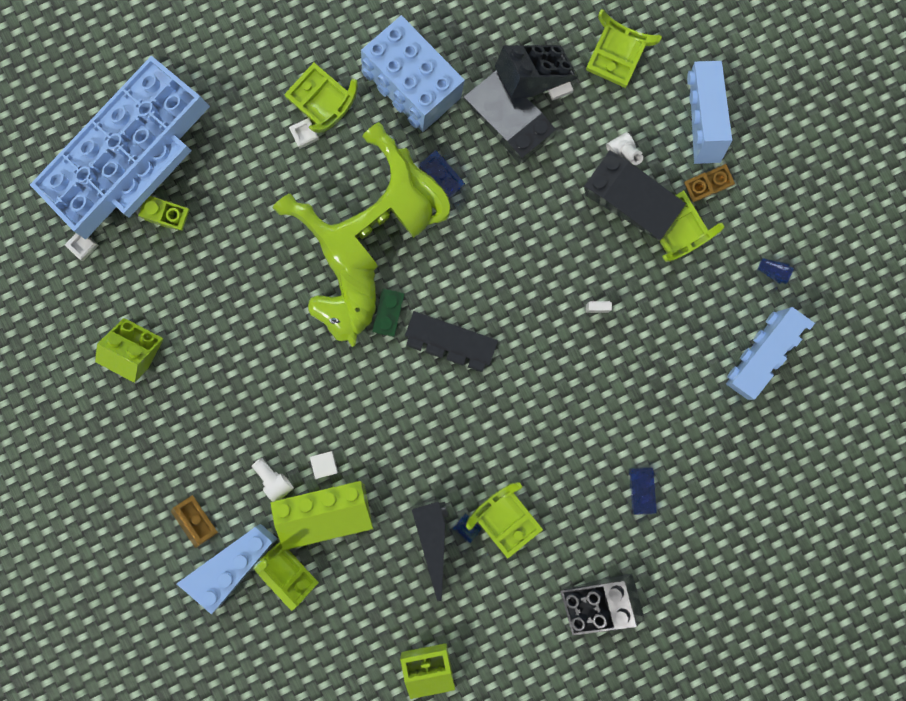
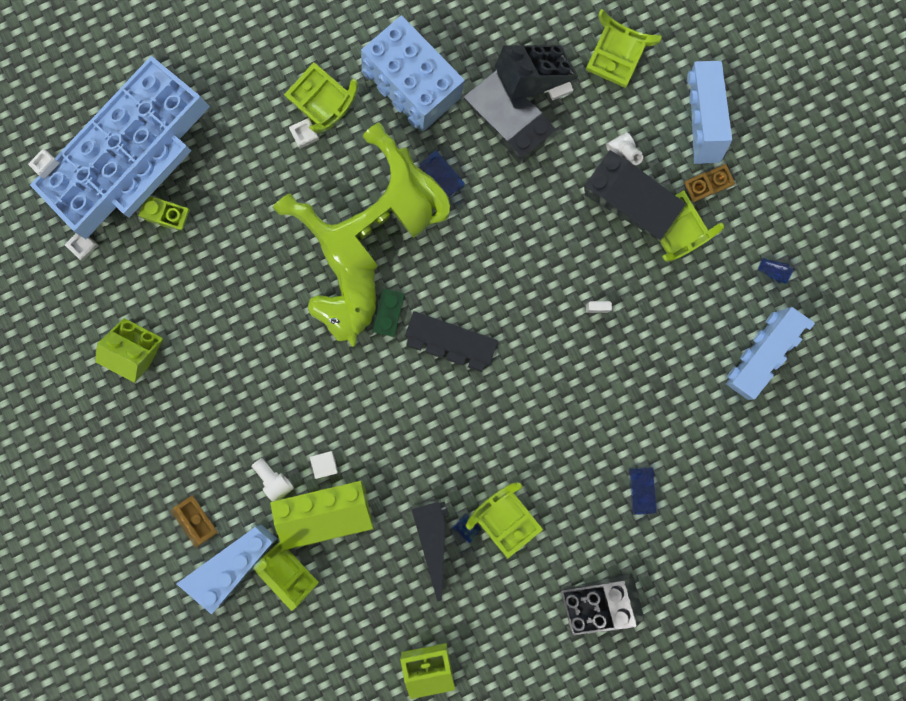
(43, 163): none -> white tile

